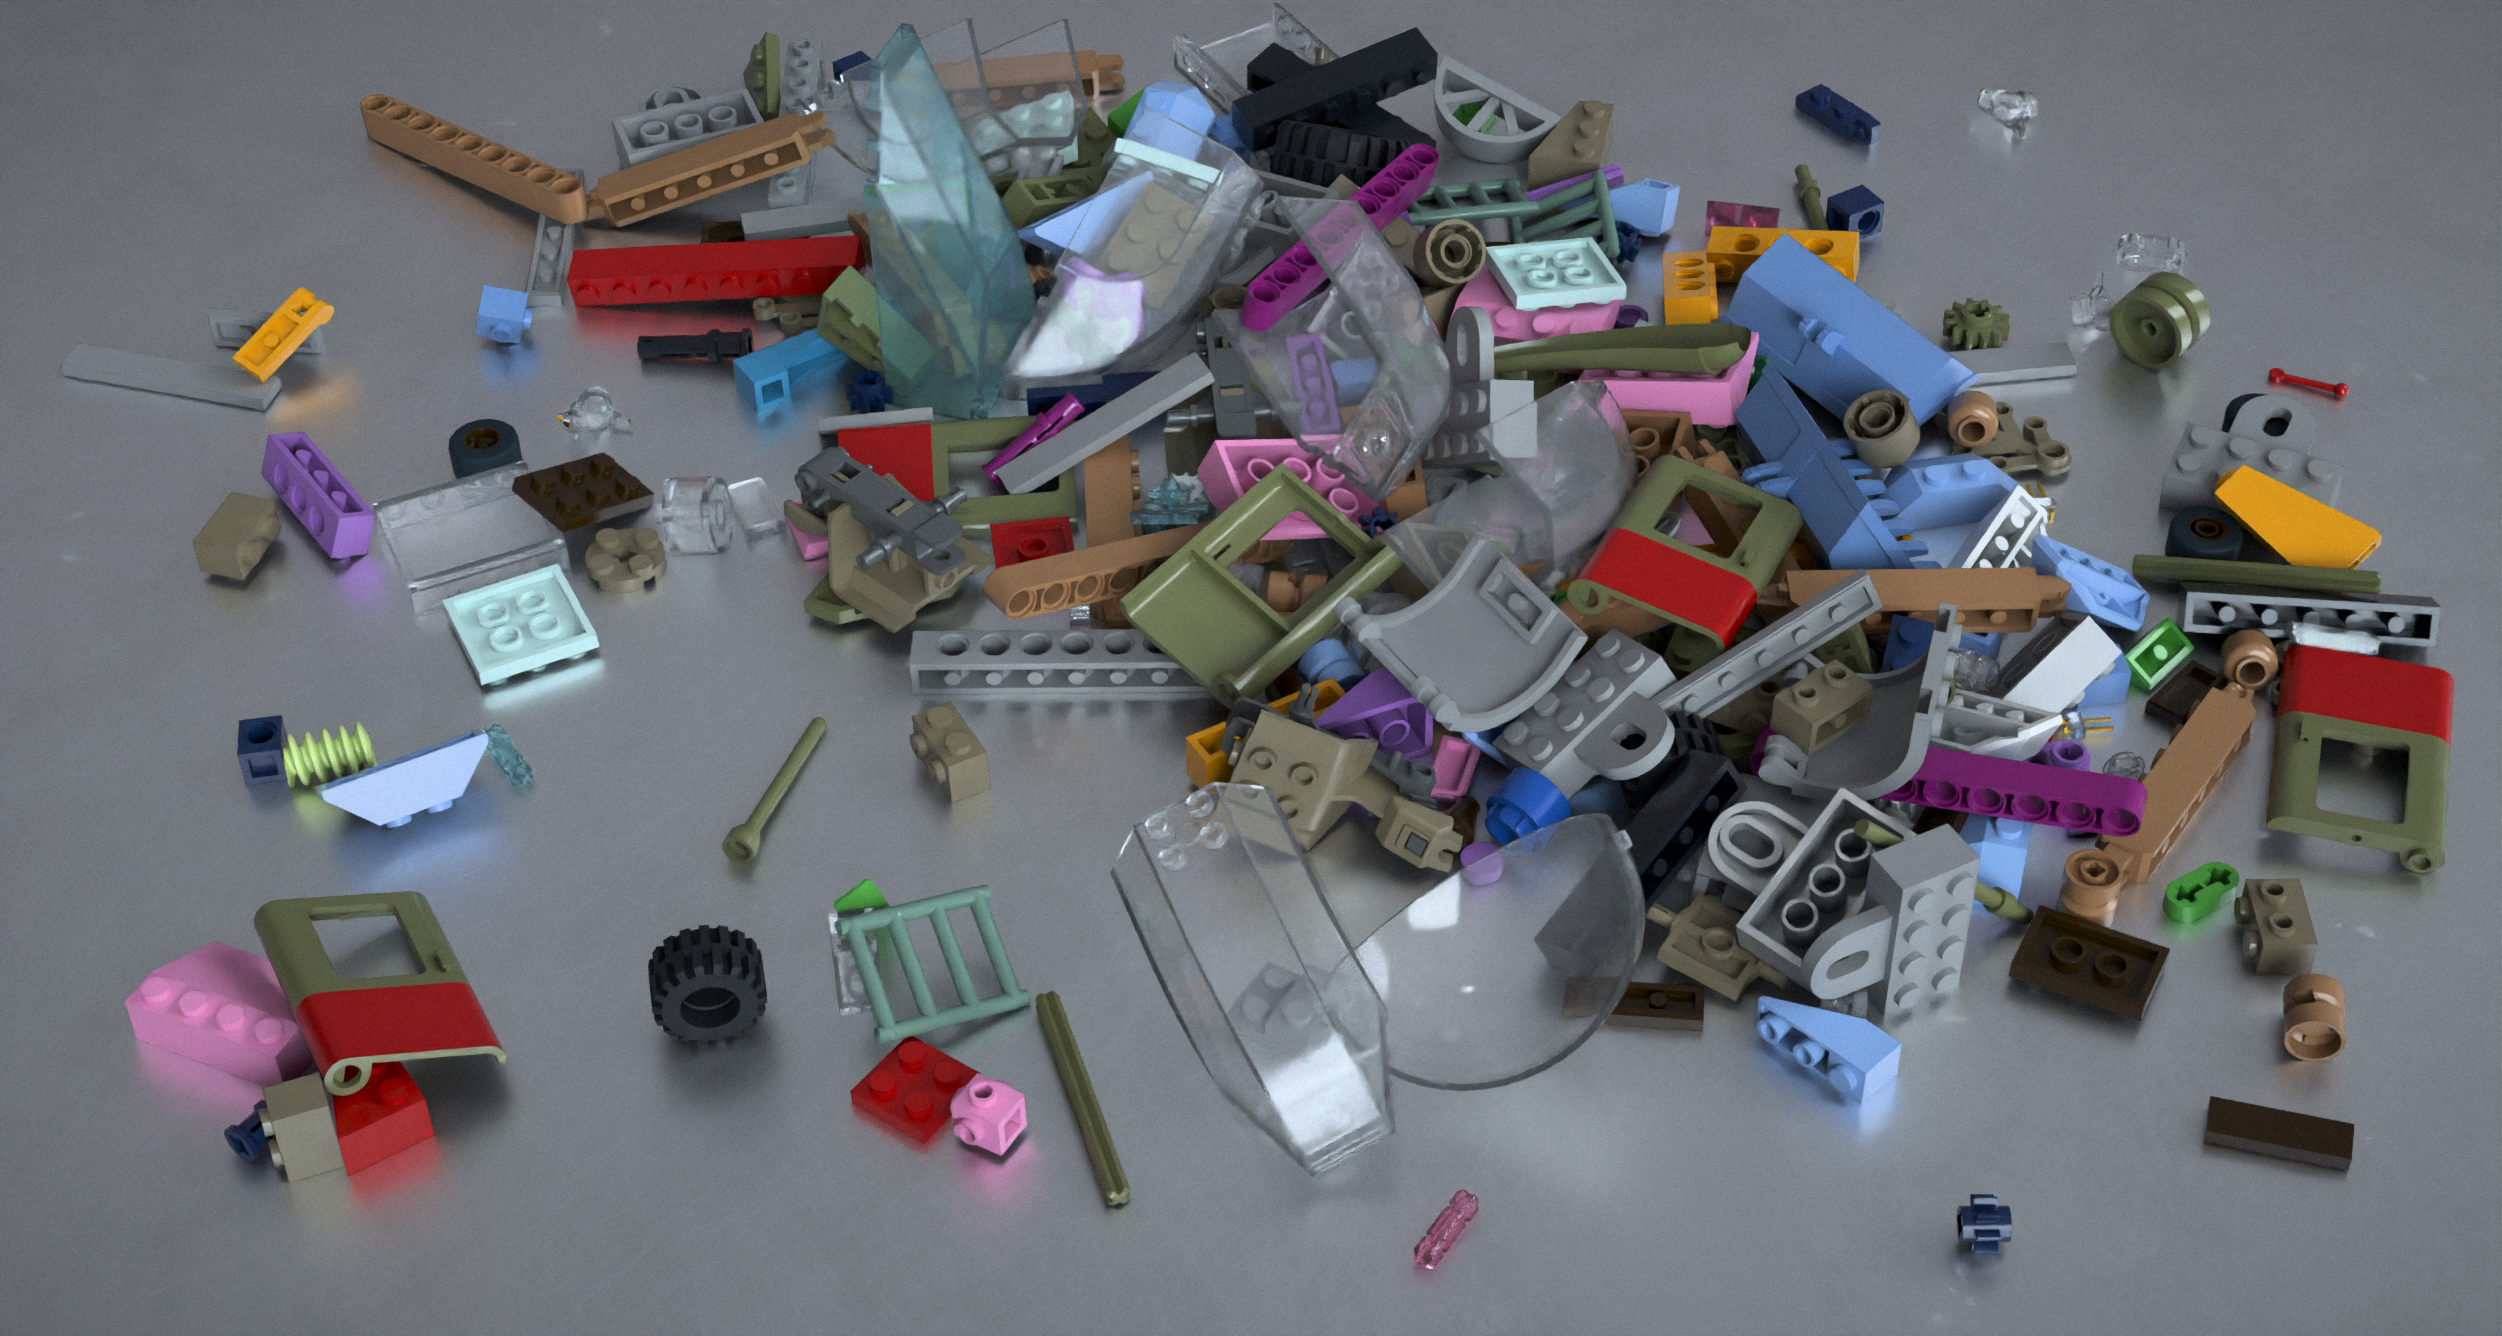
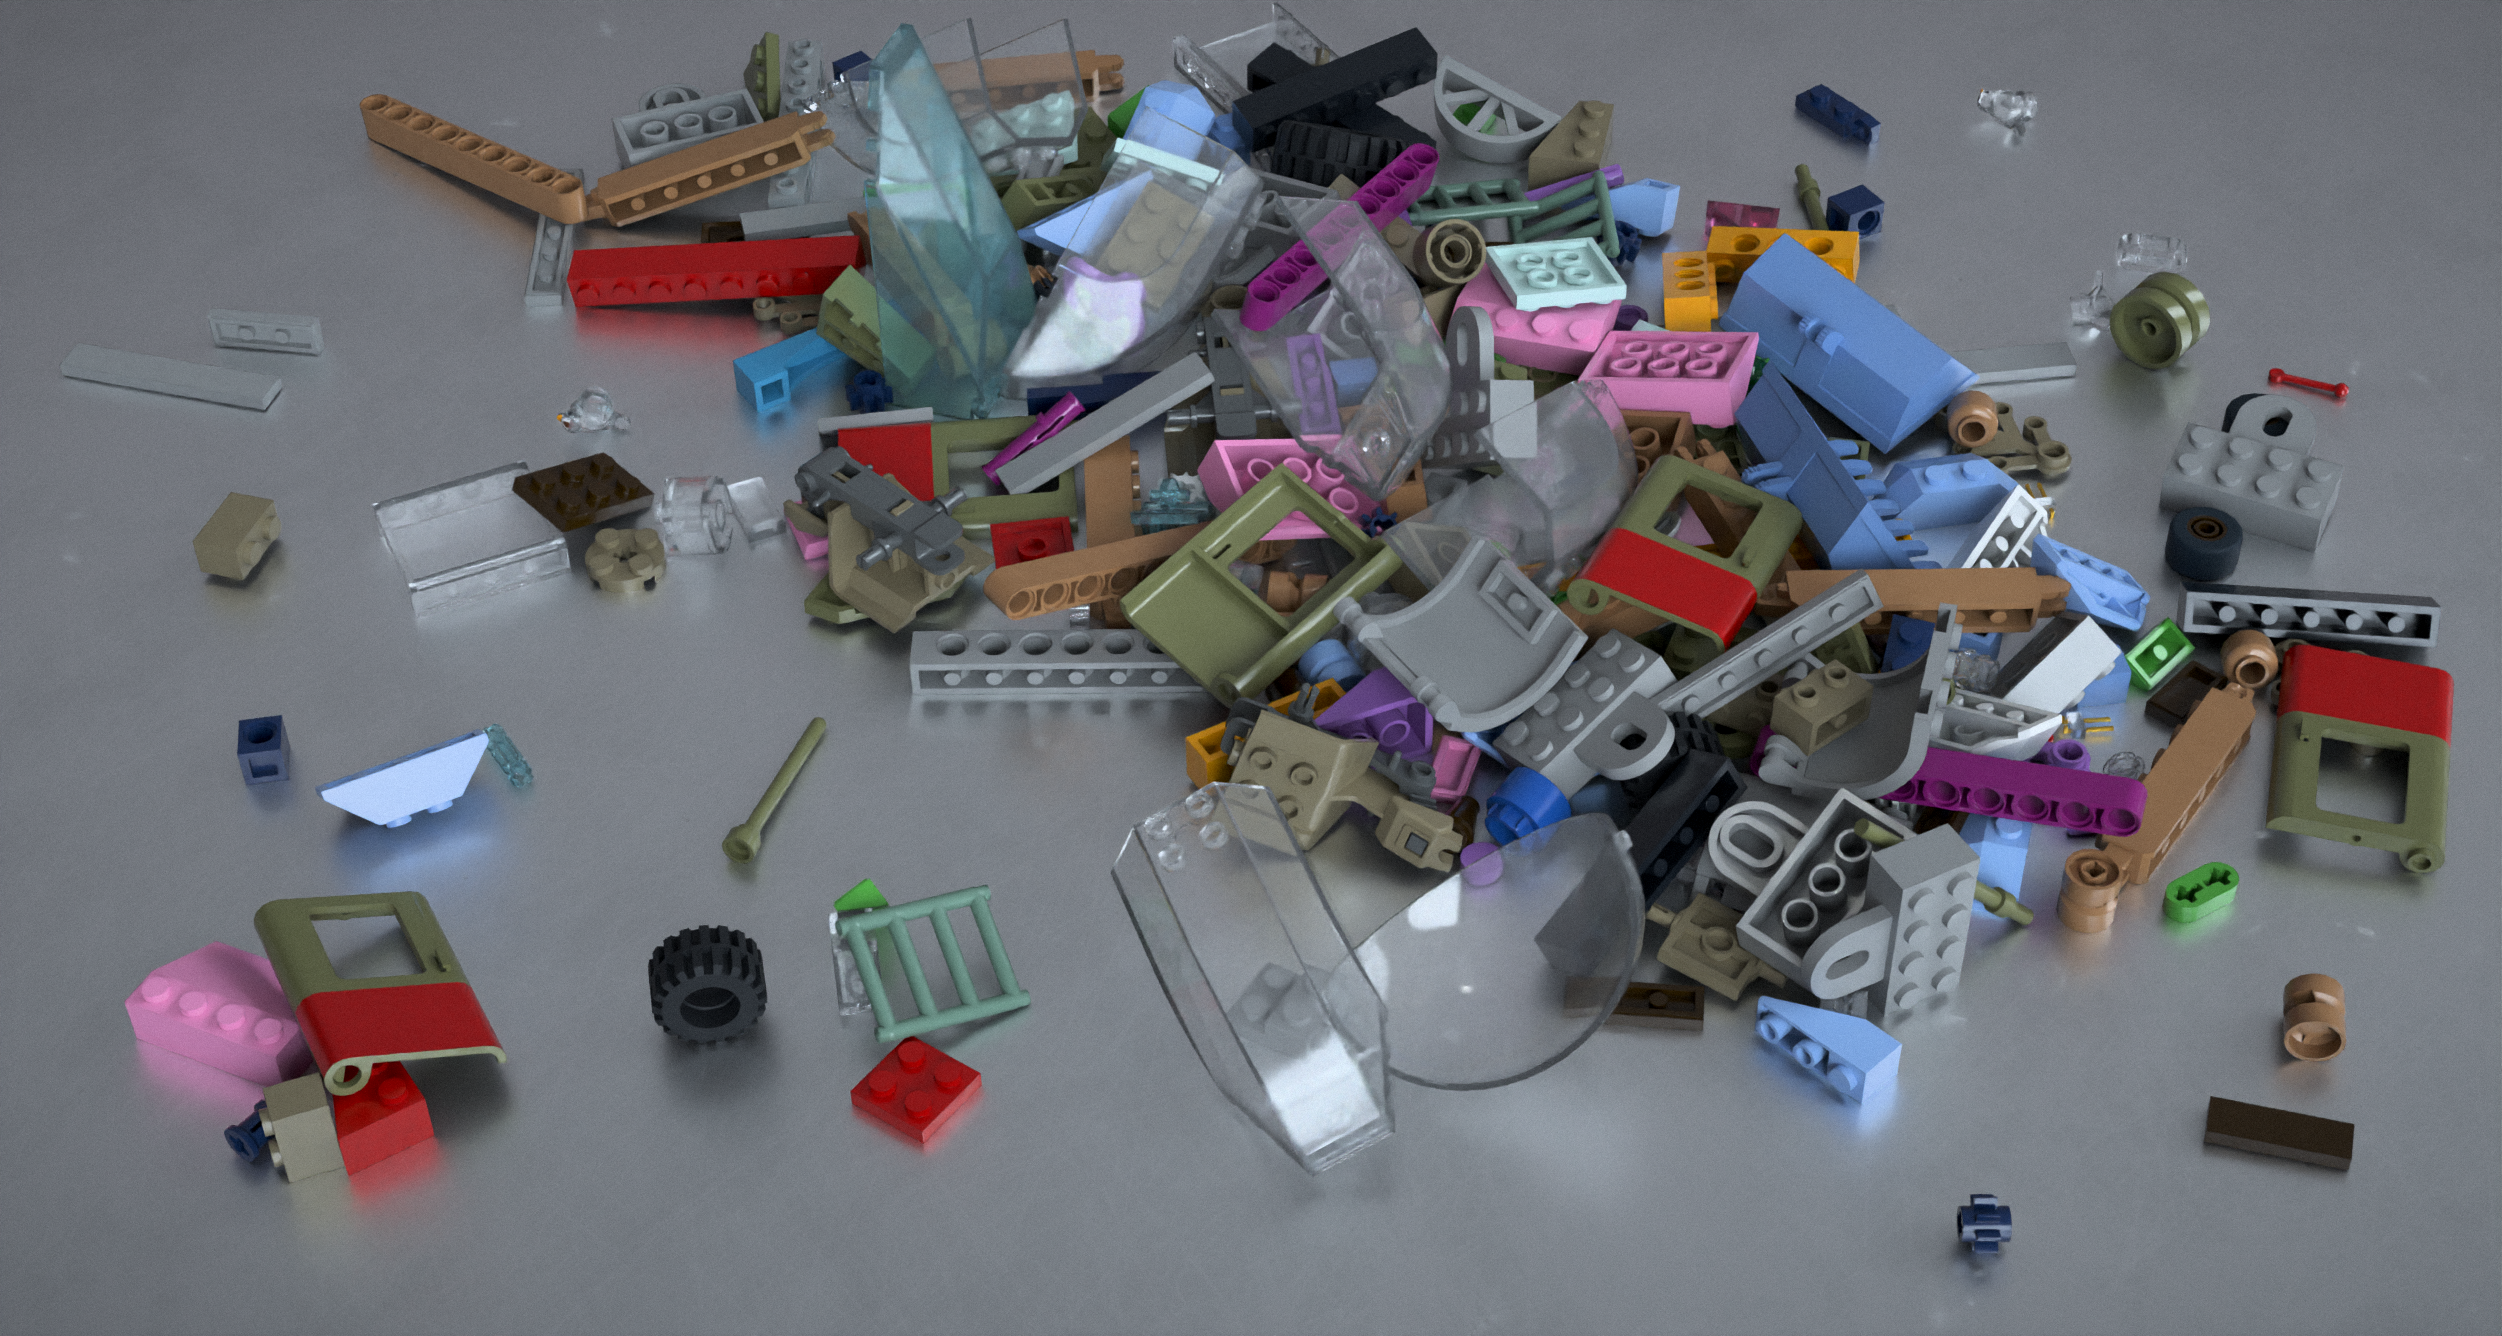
(282, 334): light orange plate -> none
(317, 494): medium lavender brick -> none
(327, 754): yellowish green piece -> none
(483, 447): black wheel -> none
(503, 314): medium blue brick -> none
(520, 624): light aqua plate -> none
(713, 345): black pin -> none
(950, 752): dark tan brick -> none
(988, 1114): bright pink brick -> none
(1082, 1099): olive axle -> none
(1446, 1229): clear pink axle -> none
(1660, 348): olive animal -> none
(1882, 428): dark tan piece -> none
(1976, 324): olive gear -> none
(2089, 962): dark brown plate -> none
(2257, 574): olive axle -> none
(2276, 927): dark tan brick -> none
(2293, 524): light orange slope -> none
(2333, 638): clear tile -> none

